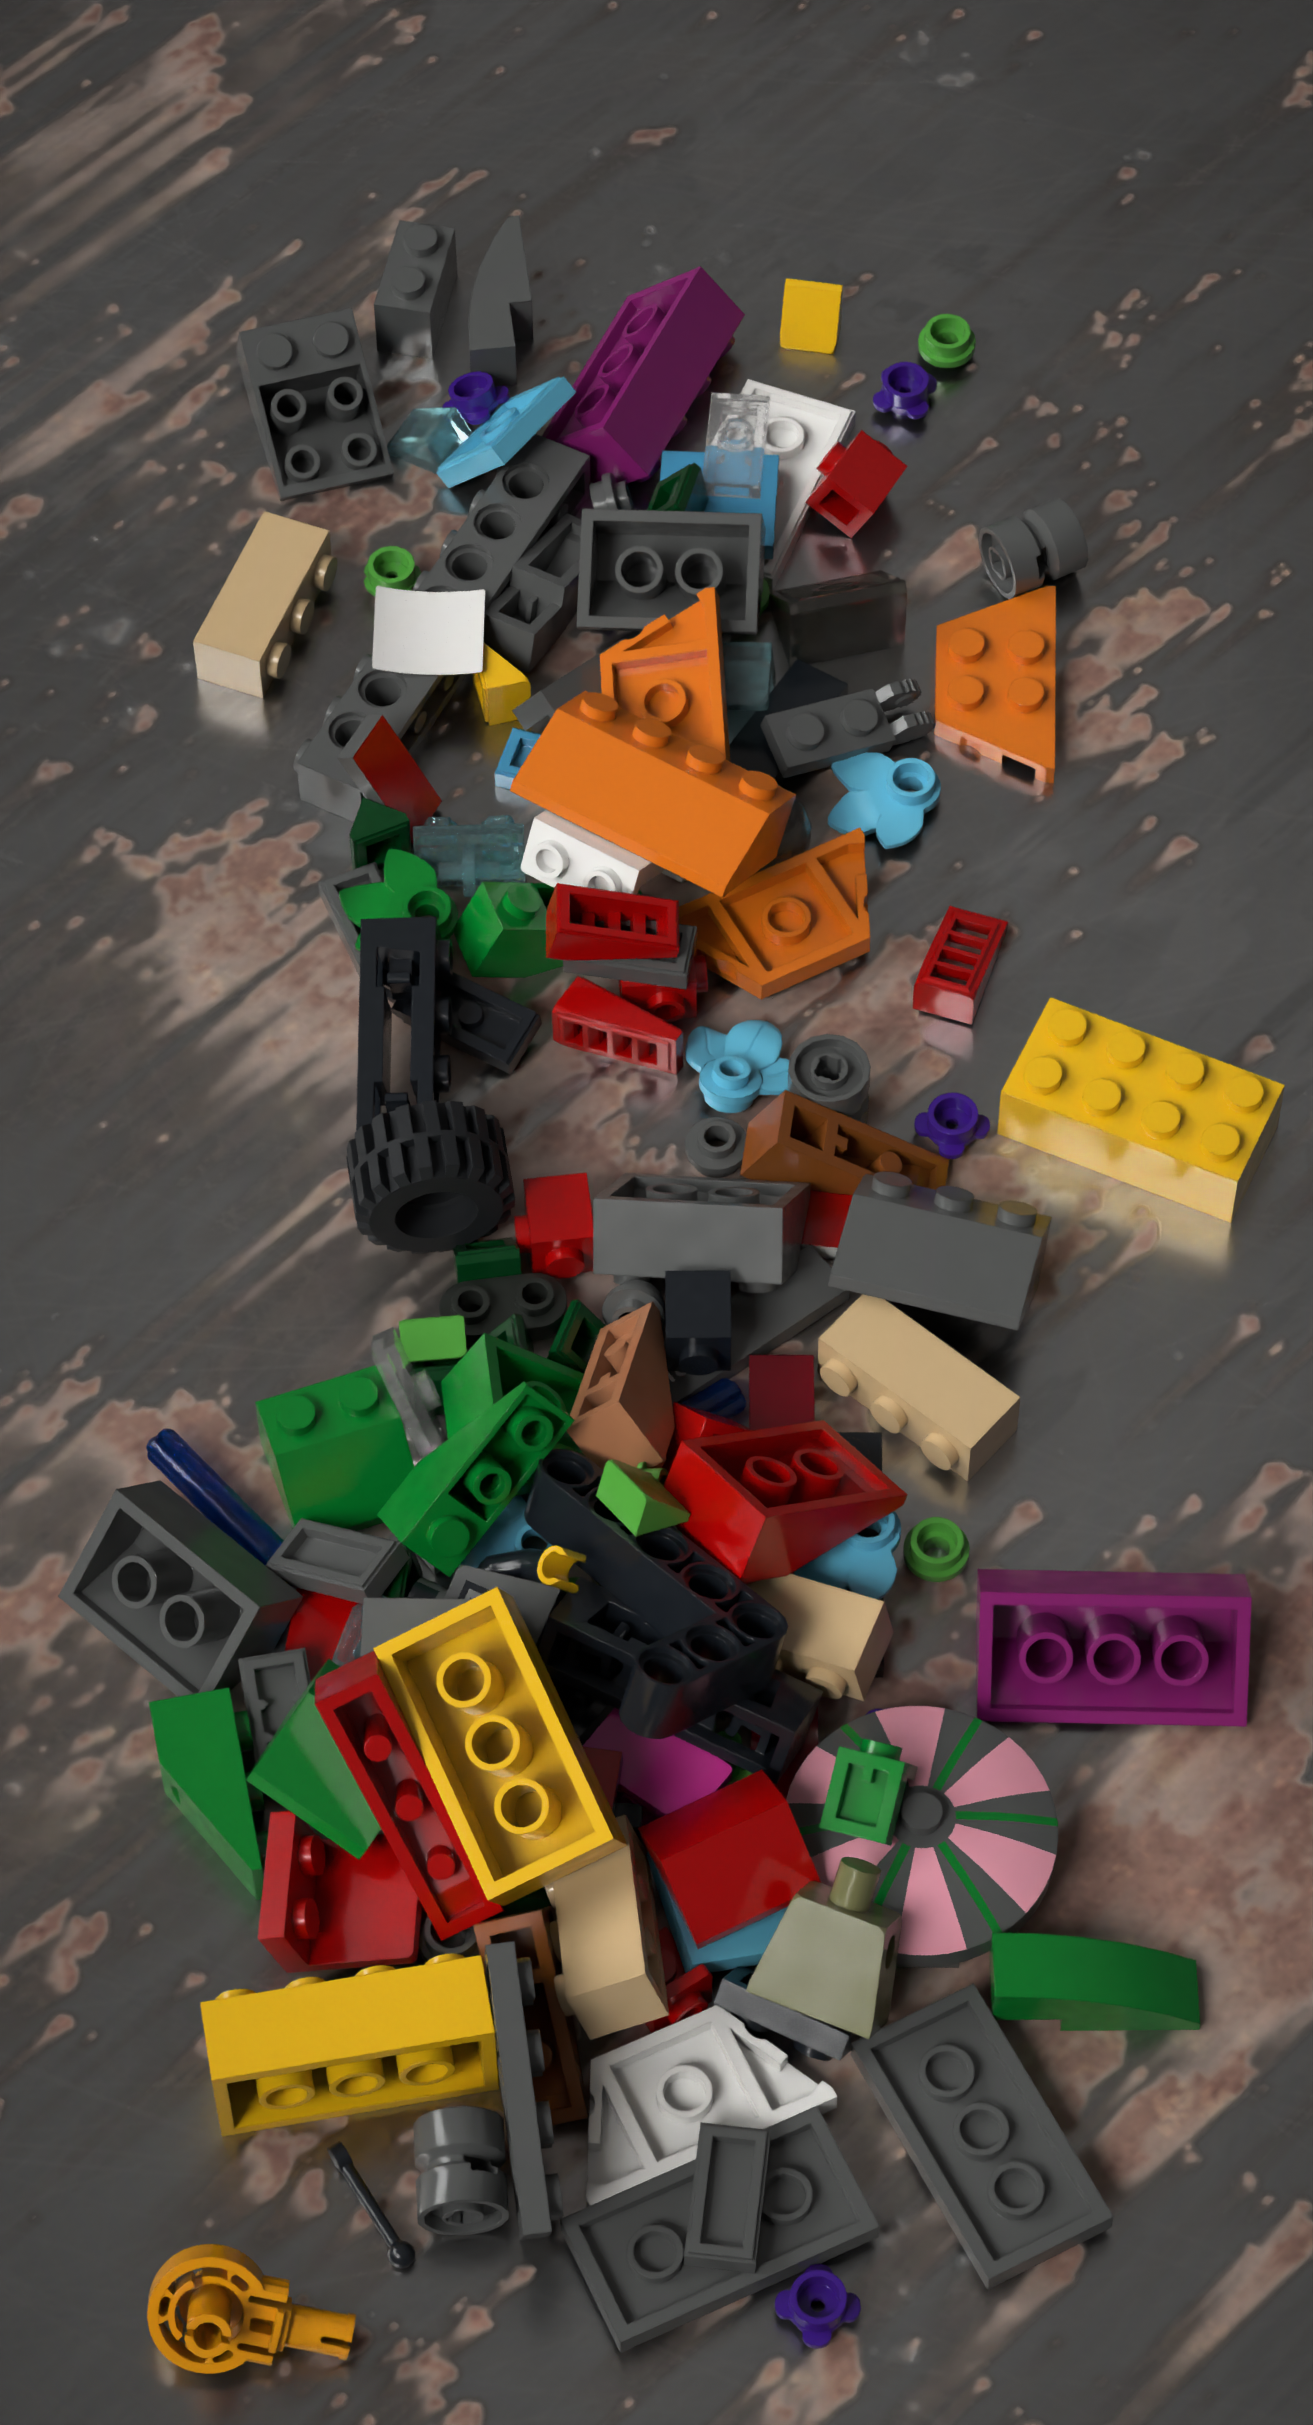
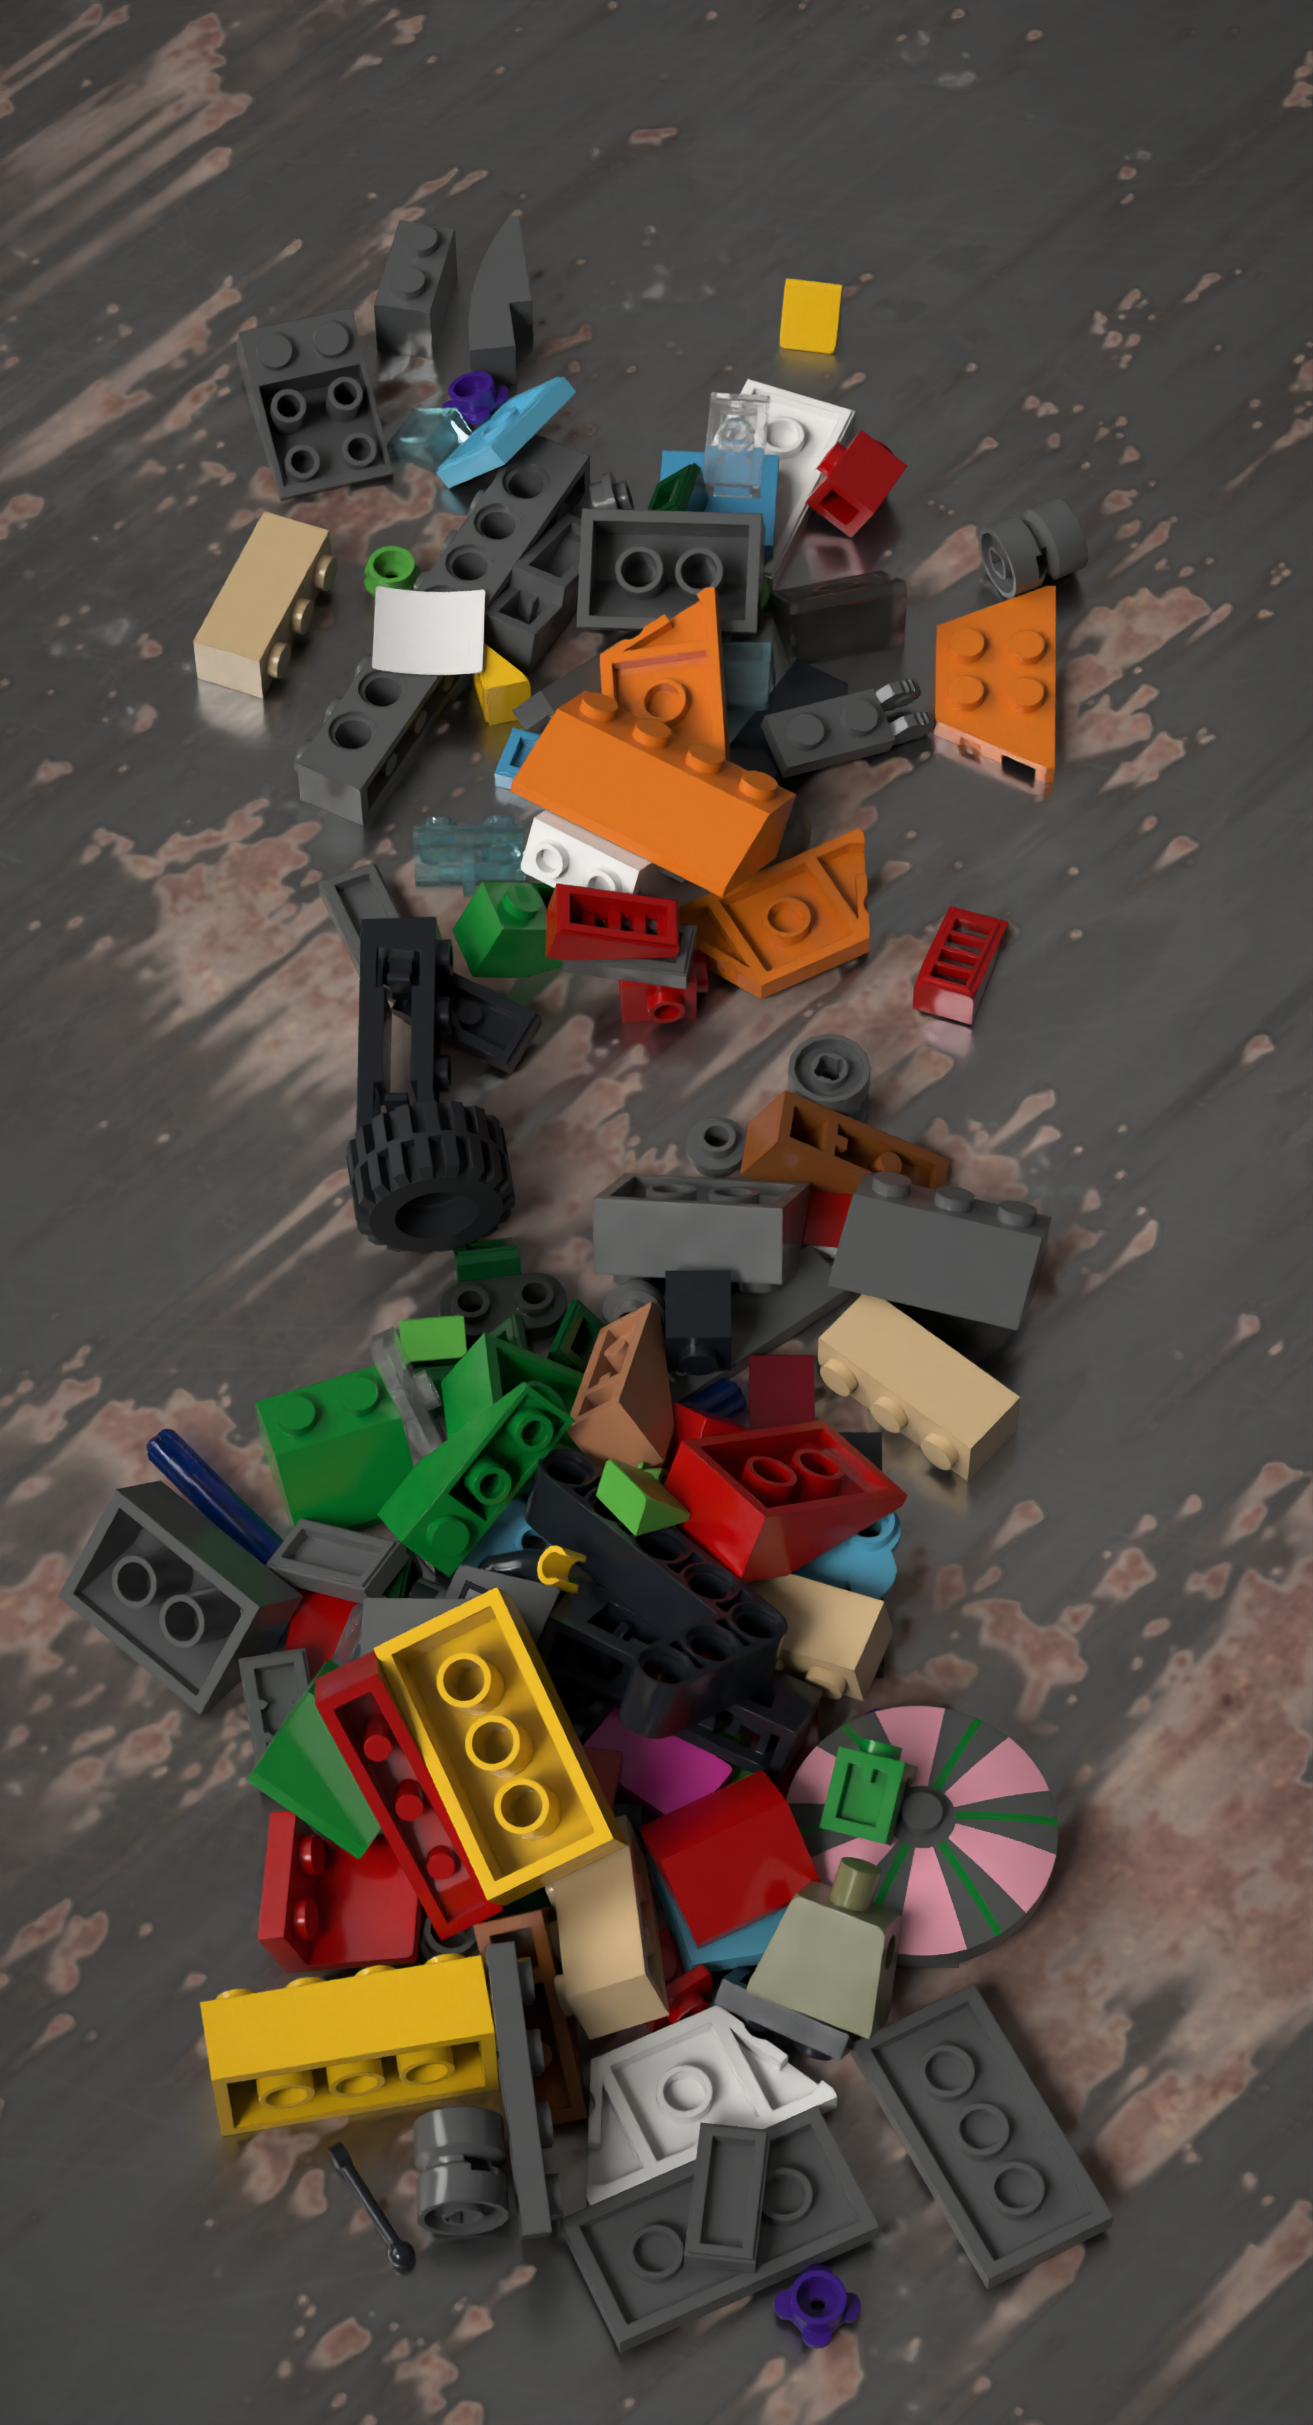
(205, 1777): green slope -> none
(234, 2313): light orange pin -> none
(377, 831): dark green slope -> none
(387, 771): red tile -> none
(406, 892): green plate -> none
(557, 1225): red brick -> none
(612, 1027): red slope -> none
(647, 375): magenta slope -> none
(738, 1064): medium azure plate -> none
(879, 797): medium azure plate -> none
(905, 390): dark purple plate -> none
(936, 1533): bright green plate -> none
(946, 341): bright green plate -> none
(952, 1109): dark purple plate -> none
(1091, 1983): green slope -> none
(1112, 1647): magenta slope -> none
(1140, 1109): yellow brick -> none

